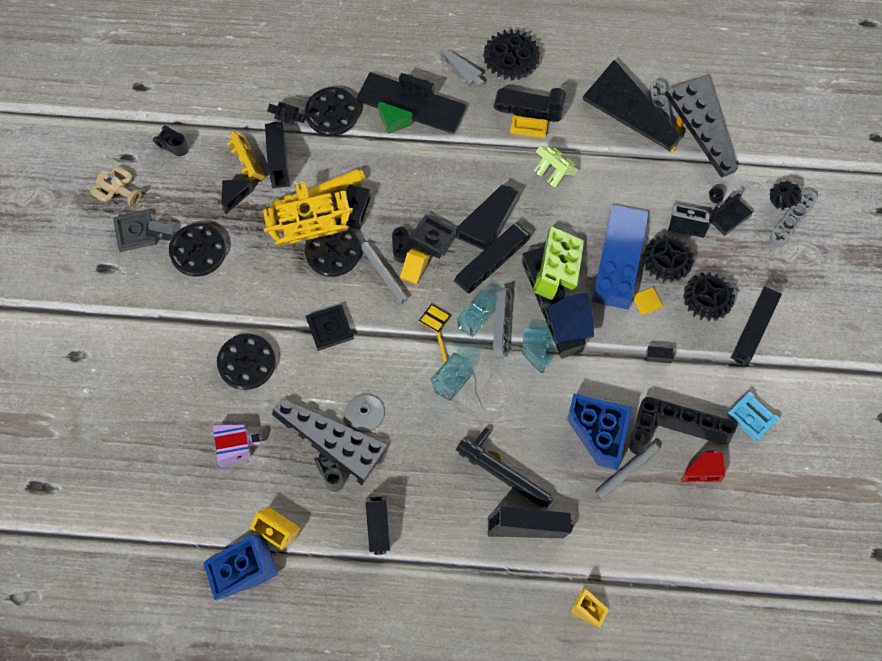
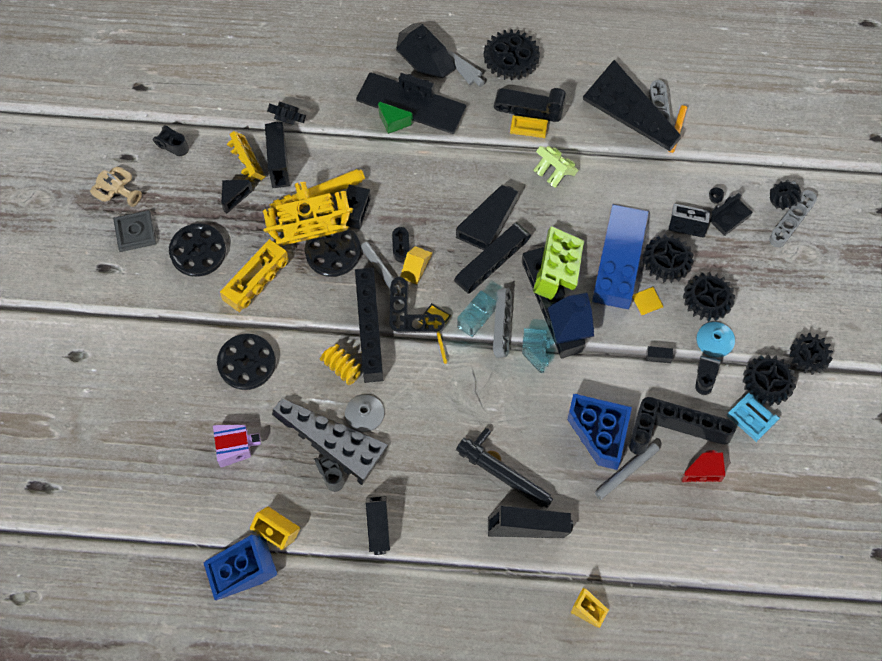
(155, 227): piece -> none
(274, 258): none -> yellow brick
(329, 117): black wedge -> none
(329, 327): black tile -> none
(341, 364): none -> yellow piece
(369, 325): none -> black brick
(408, 319): none -> black beam
(424, 51): none -> black wedge
(432, 236): black tile -> none
(452, 376): clear light blue brick -> none
(701, 115): wing -> none
(707, 373): none -> black piece
(715, 347): none -> medium azure dish
(756, 326): black slope -> none
(784, 381): none -> black gear
(801, 352): none -> black gear

